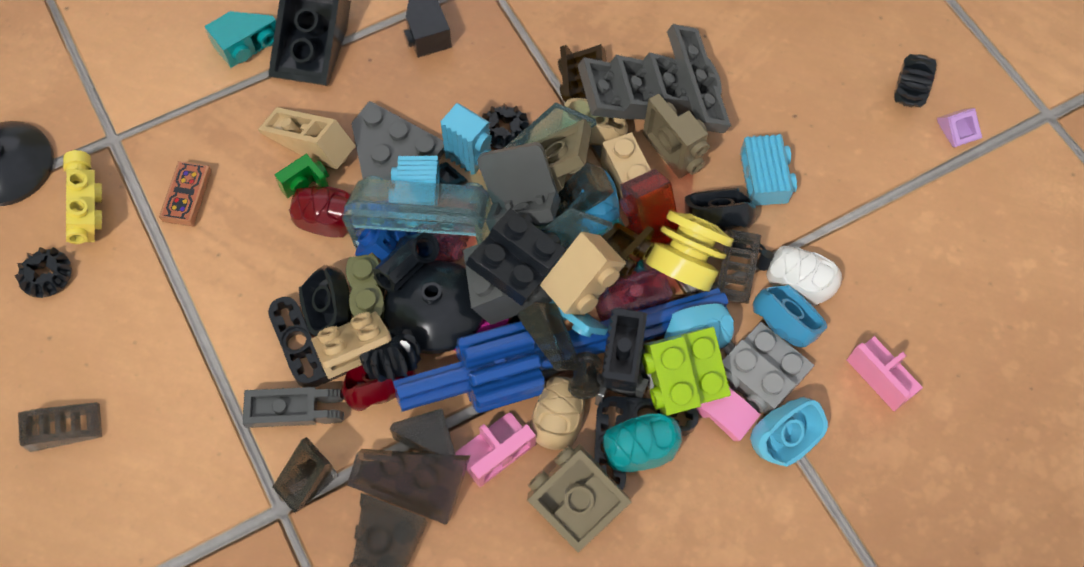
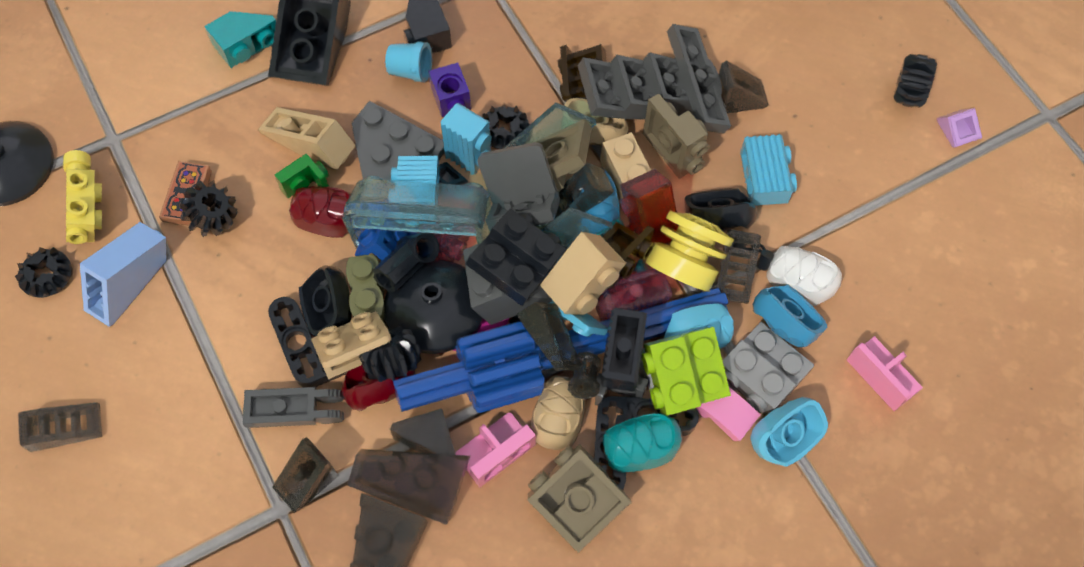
(120, 272): none -> light blue slope
(195, 208): none -> black gear
(409, 60): none -> medium azure piece
(446, 80): none -> dark purple brick
(741, 89): none -> clear smoke slope

